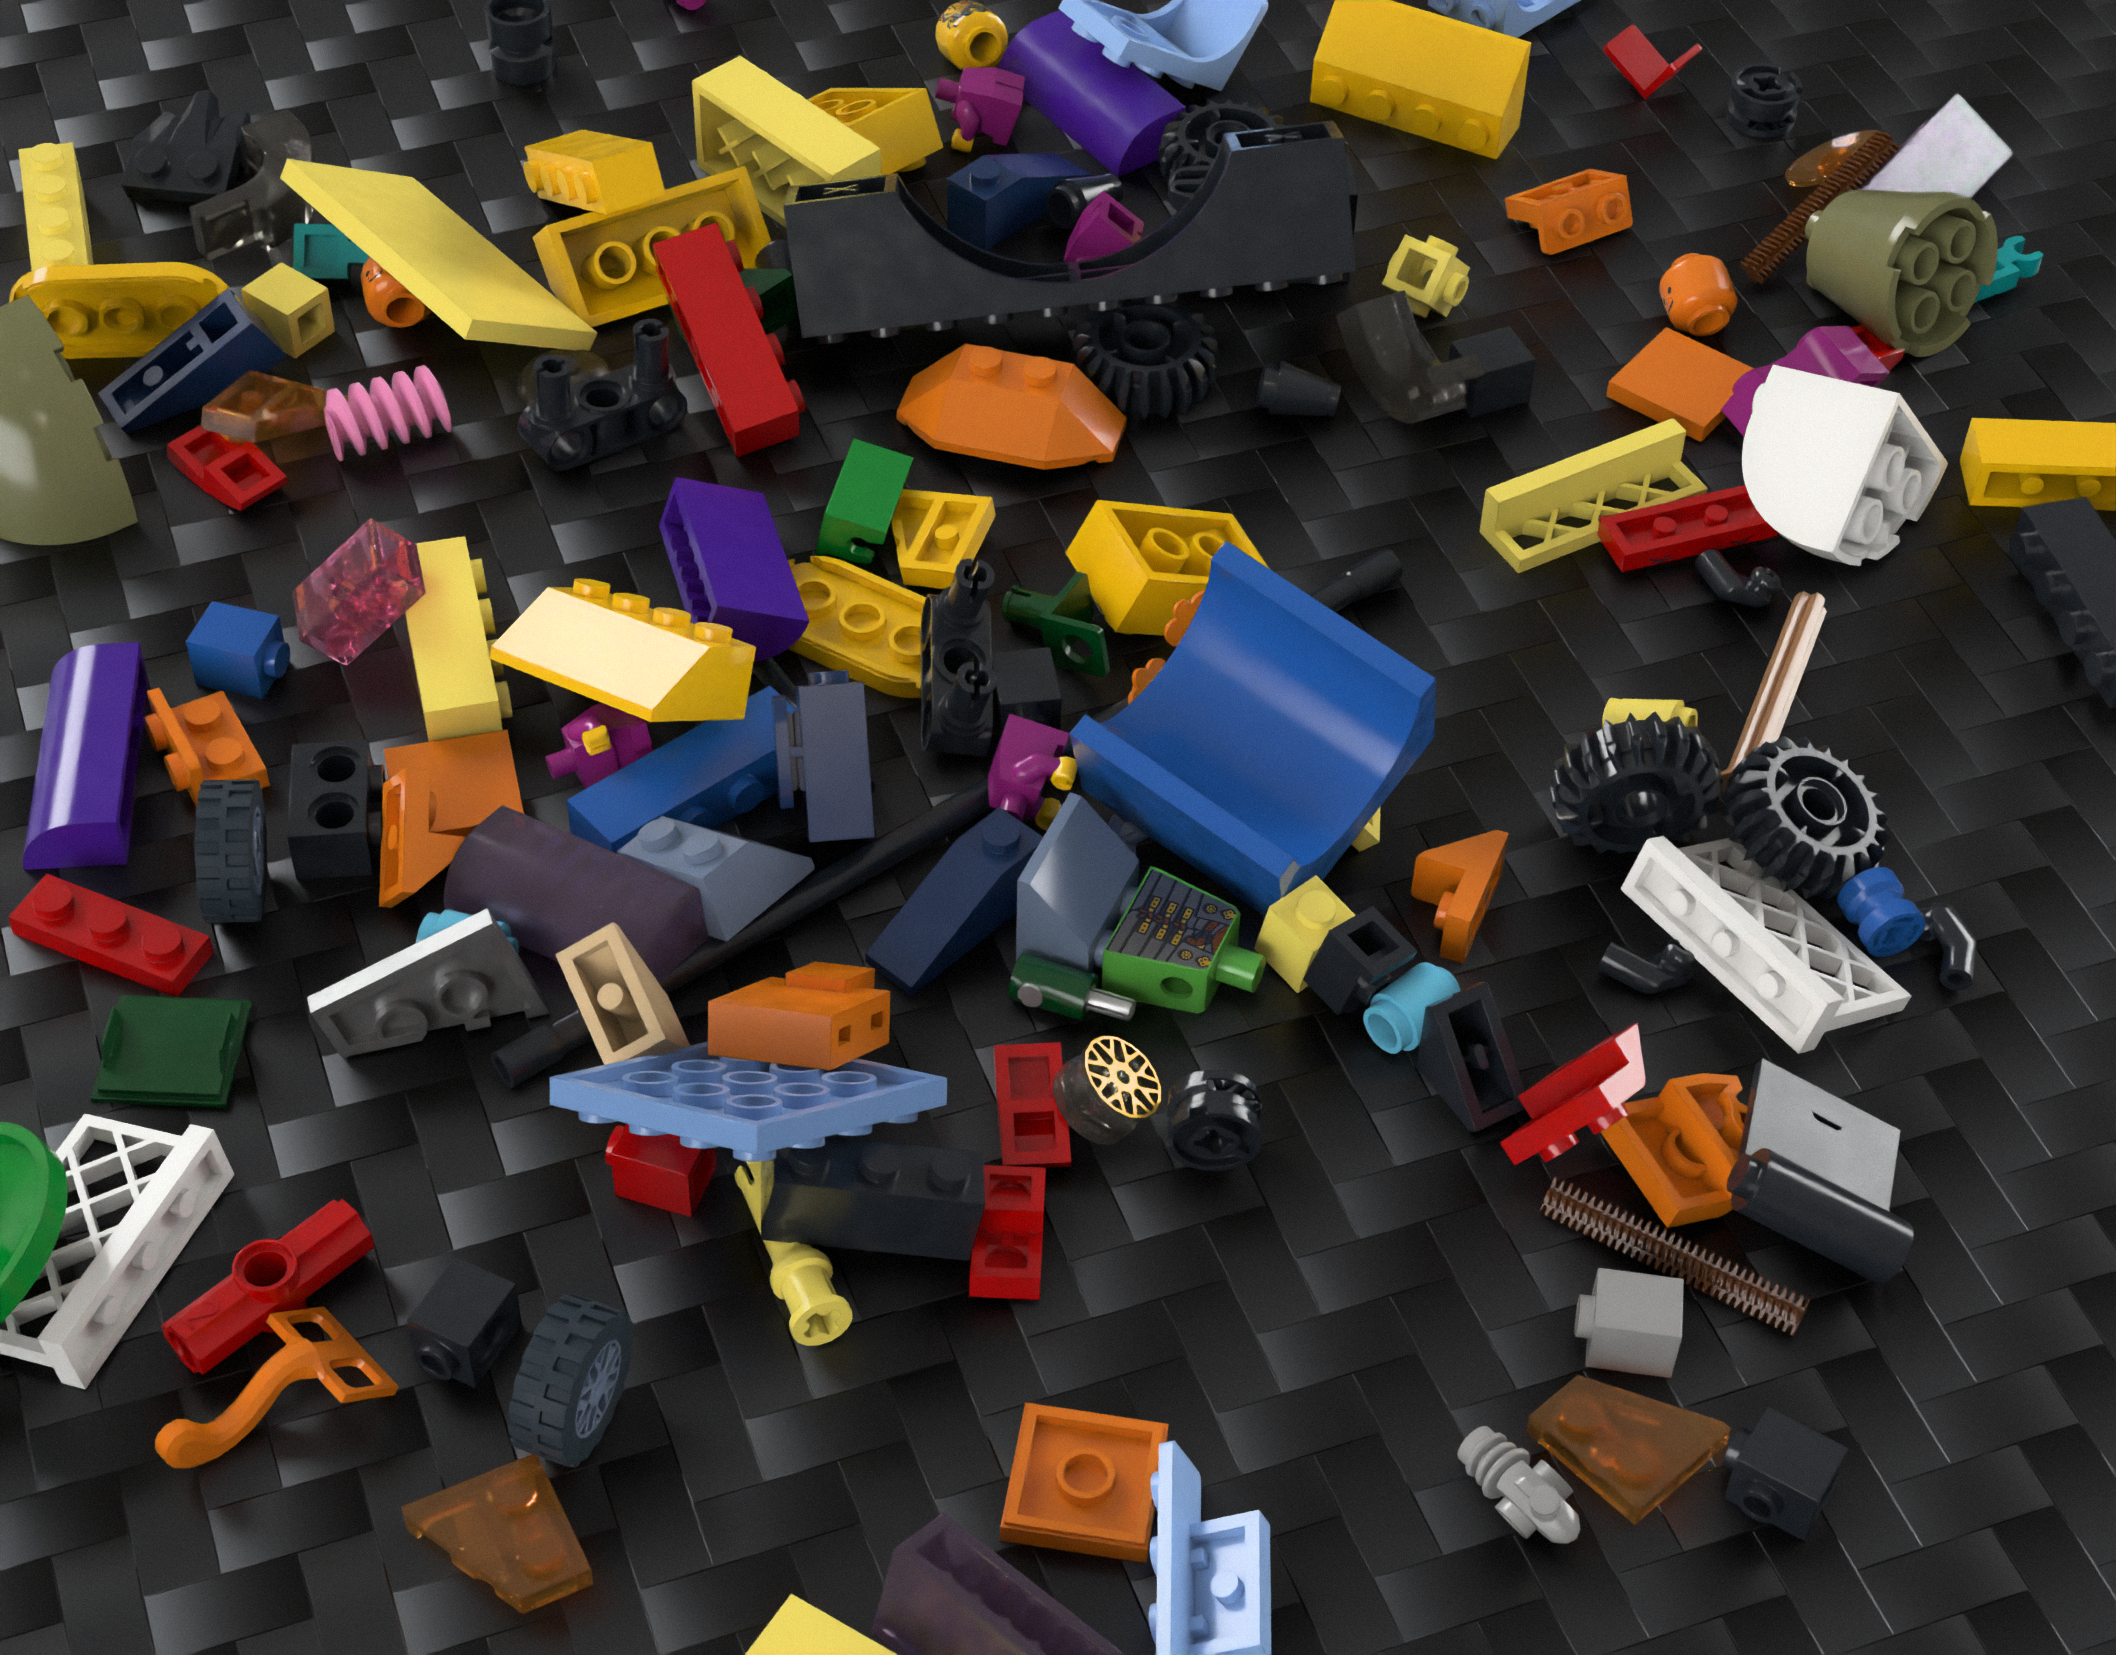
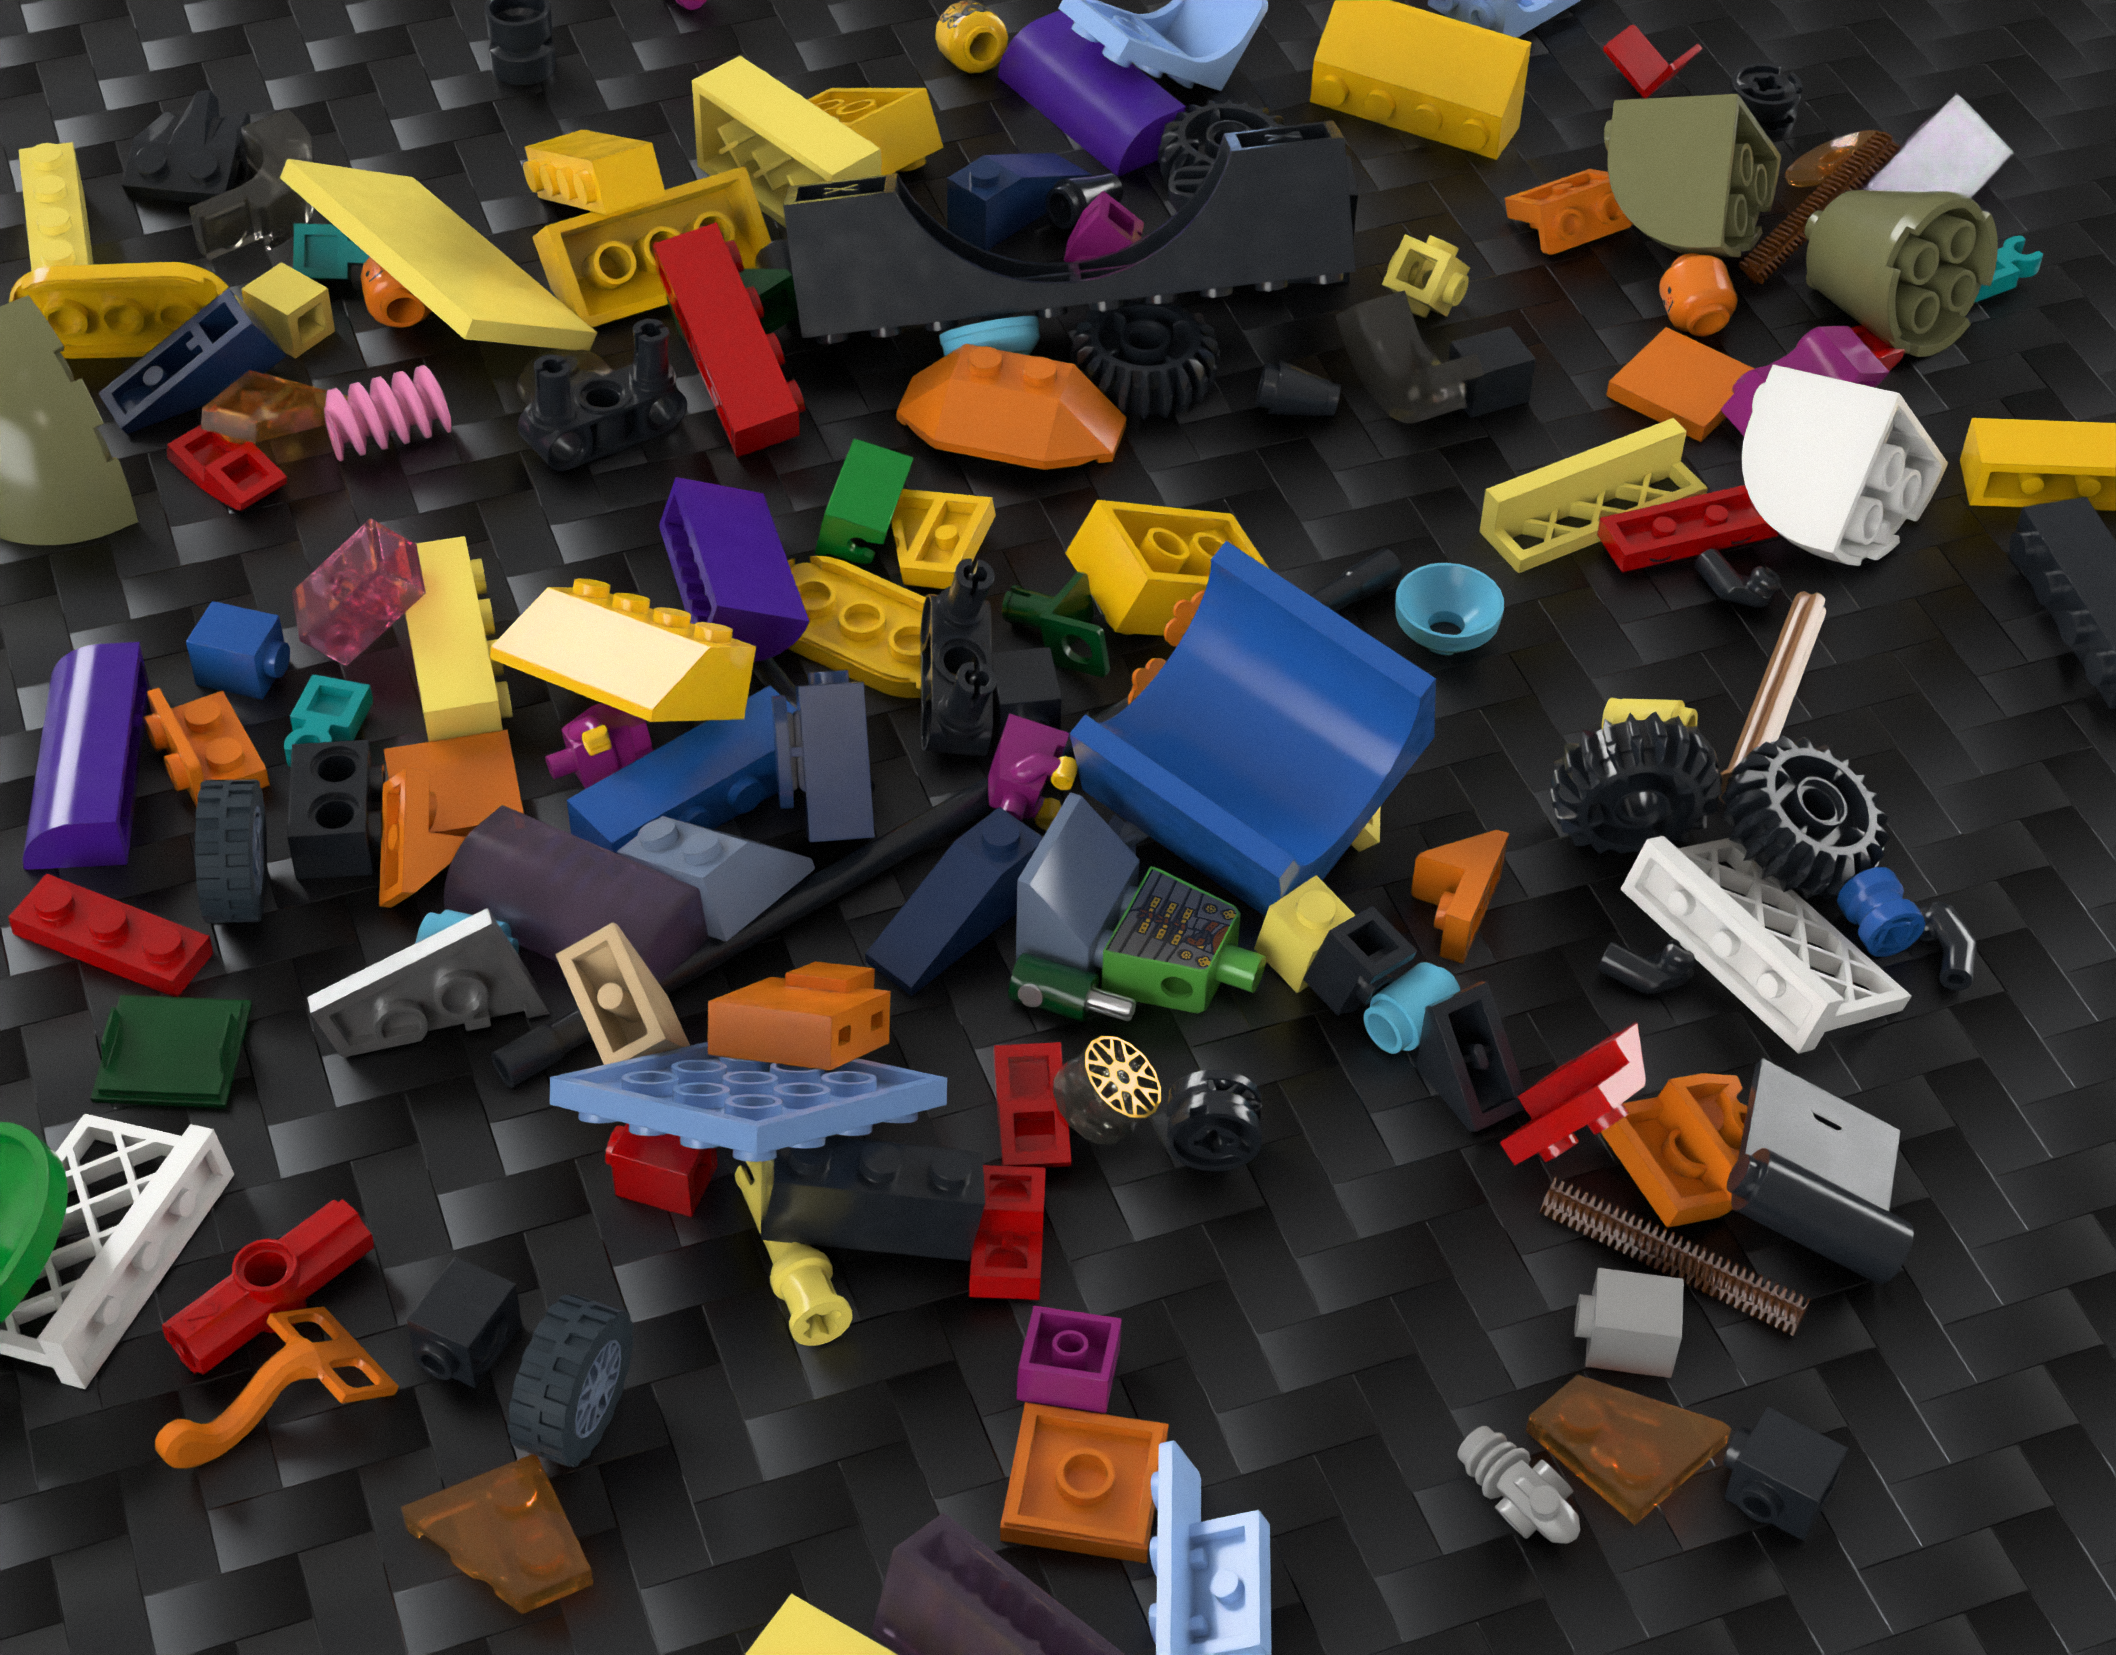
(328, 712): none -> teal plate
(983, 102): magenta piece -> none
(1006, 334): none -> medium azure piece
(1069, 1359): none -> magenta piece
(1449, 595): none -> medium azure piece
(1692, 171): none -> olive brick

